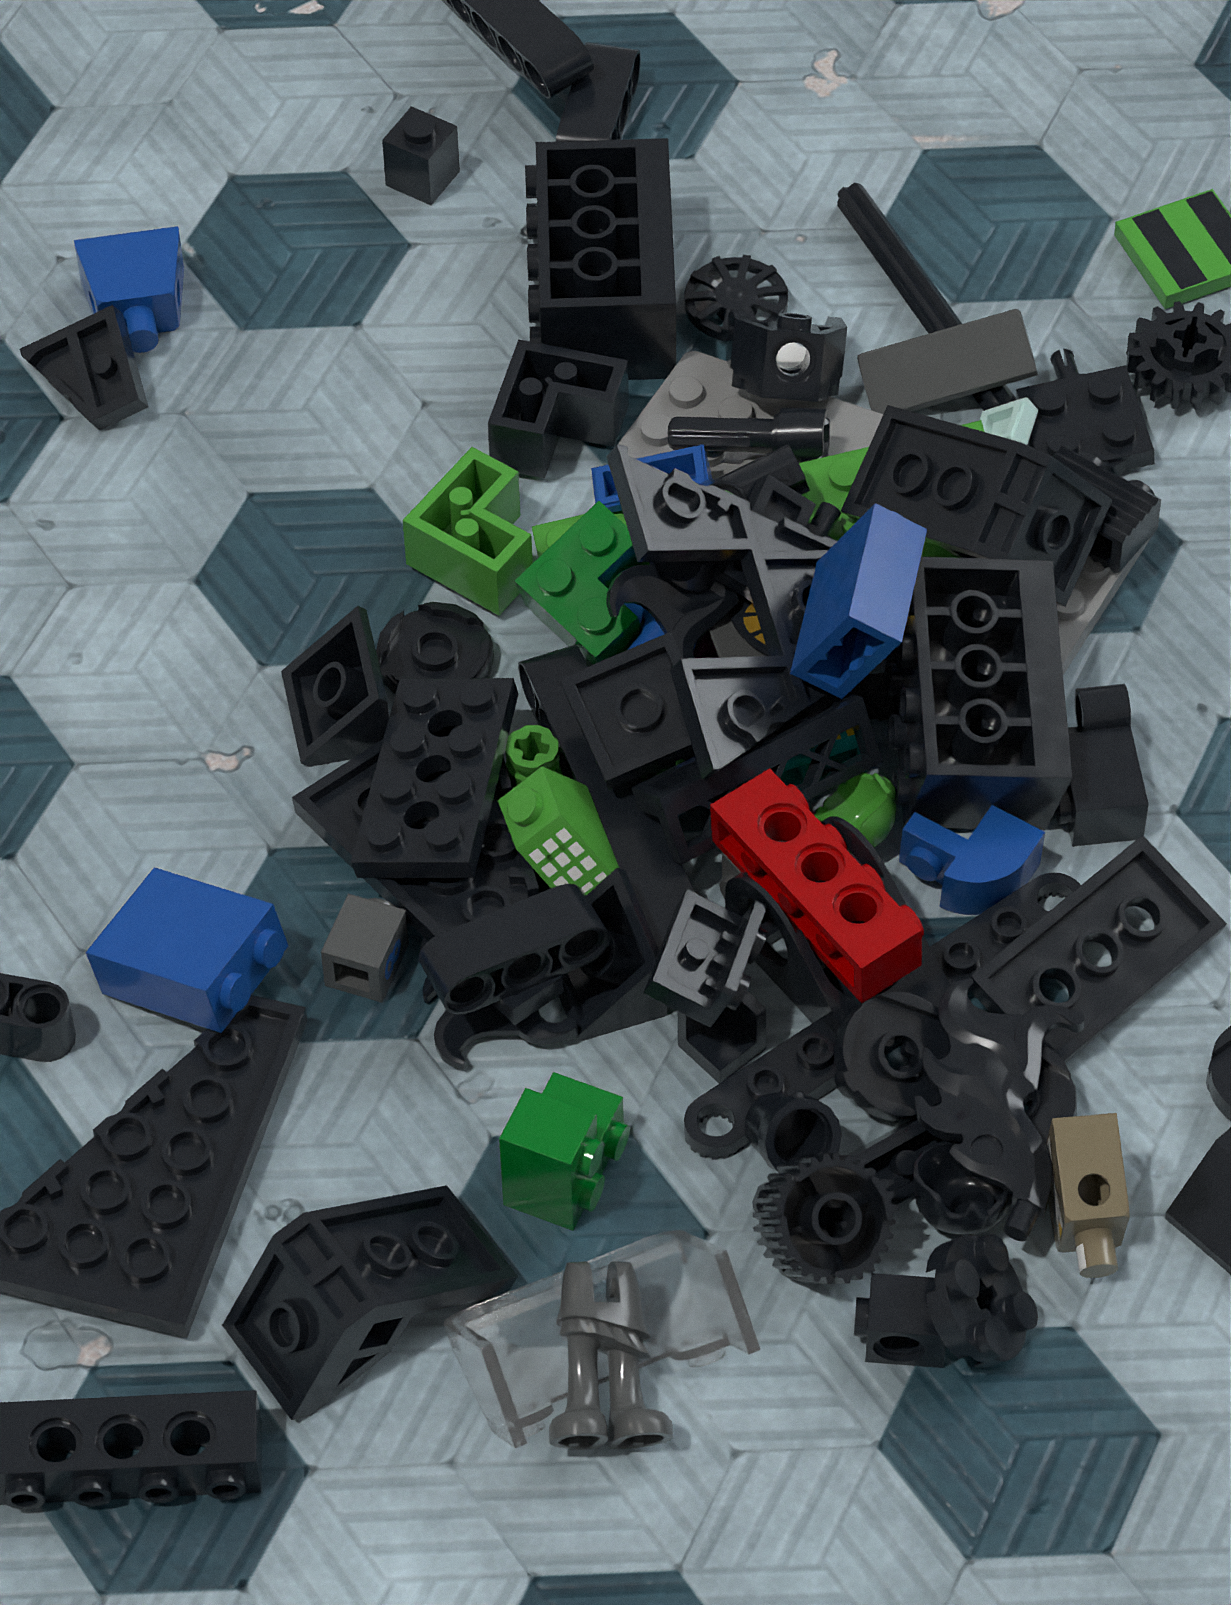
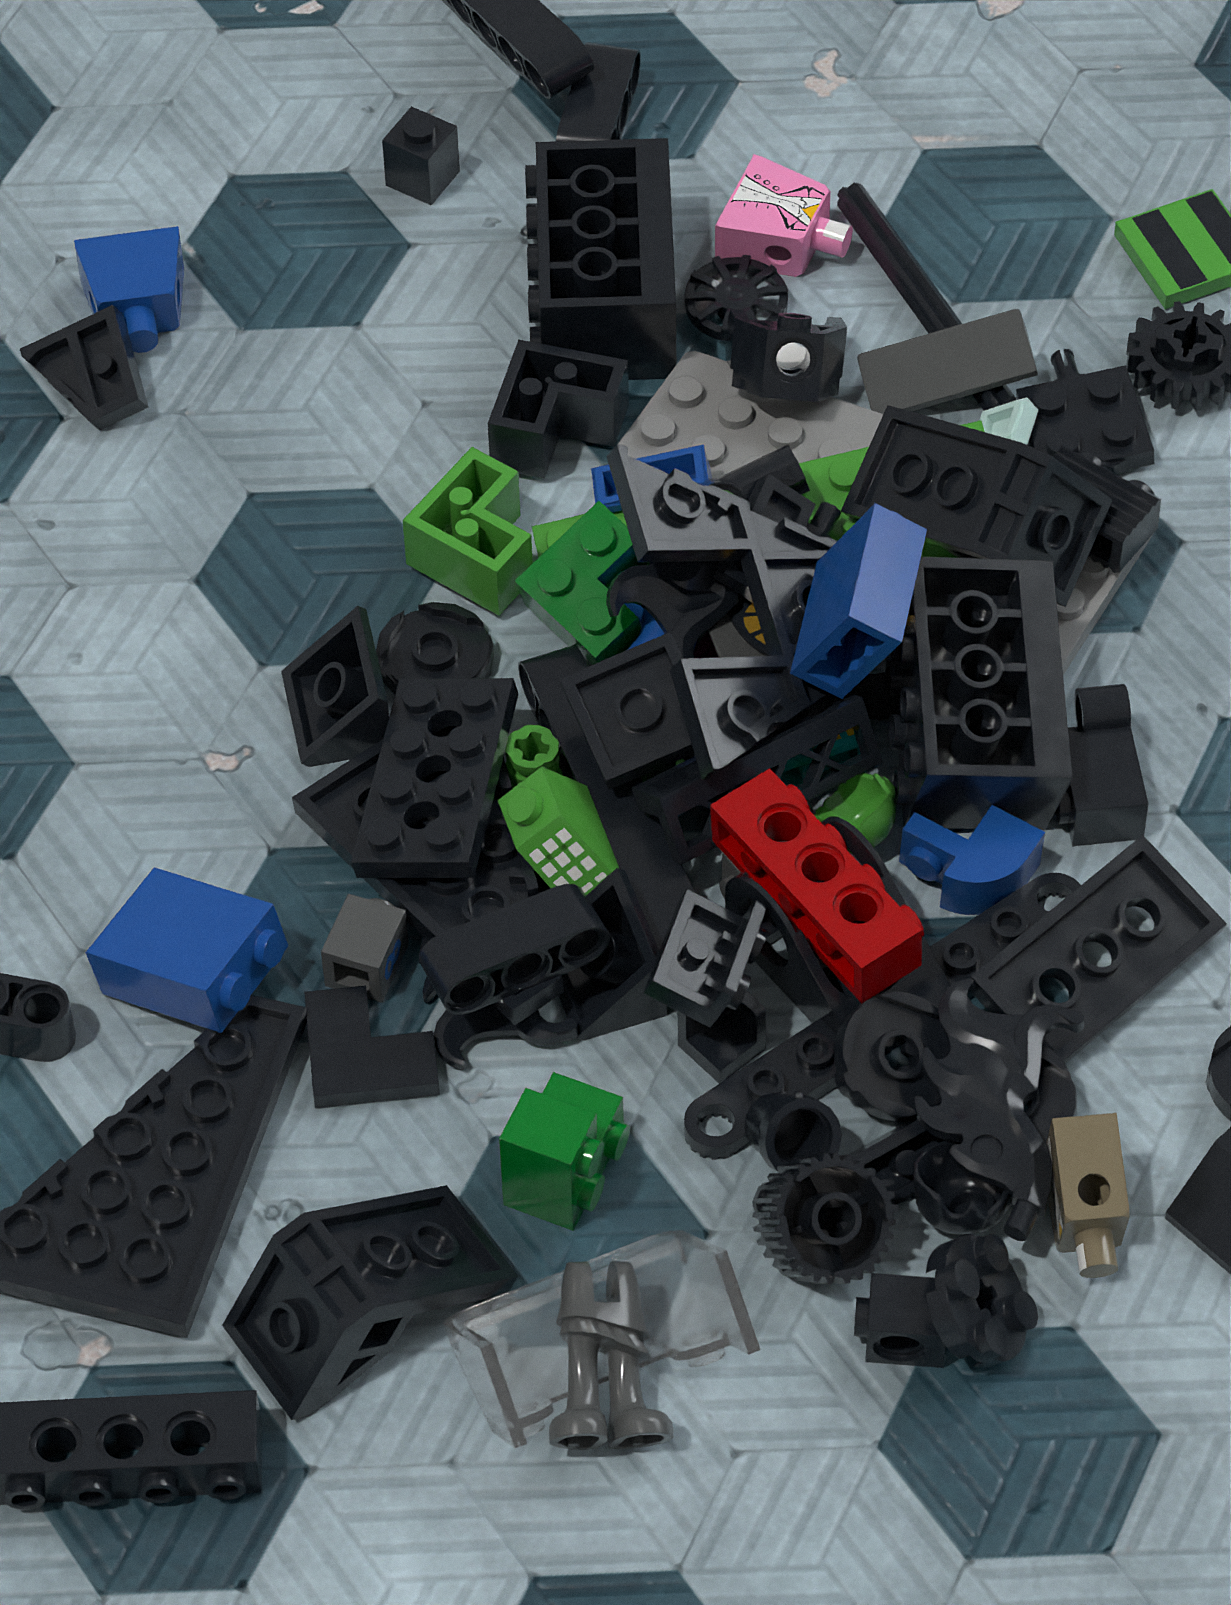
(360, 1068): none -> black tile
(779, 219): none -> bright pink torso
(801, 428): black piece -> none

